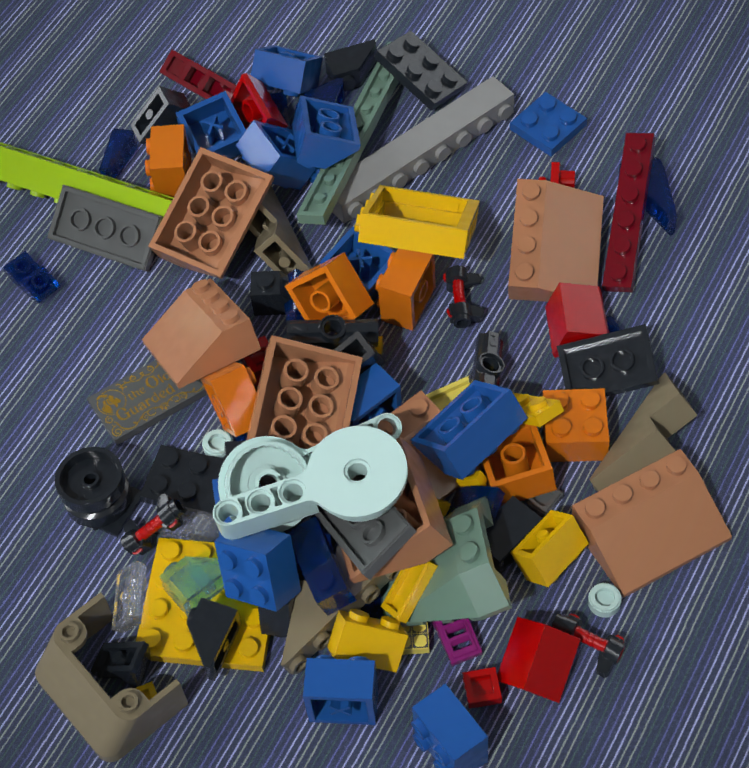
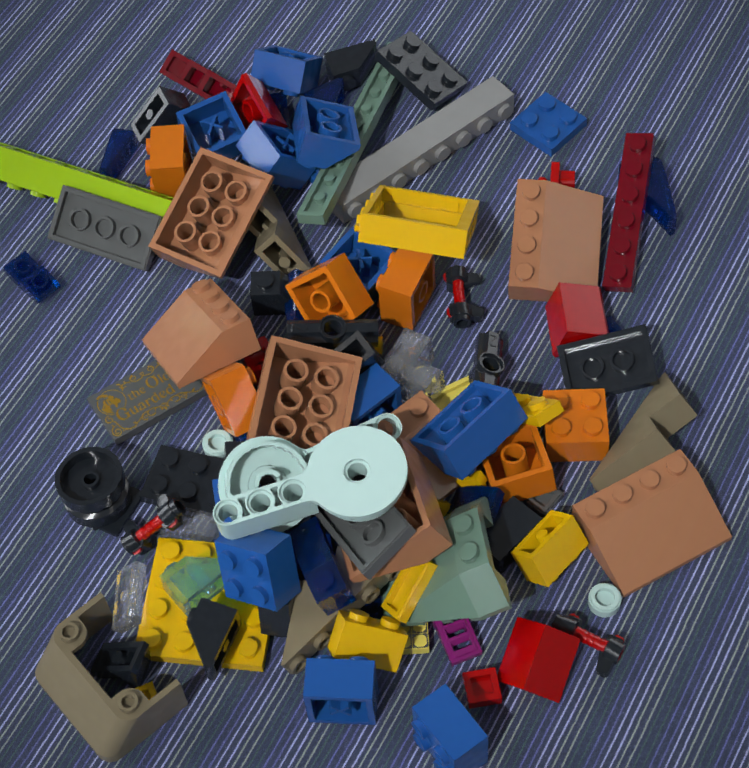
(410, 366): none -> clear brick

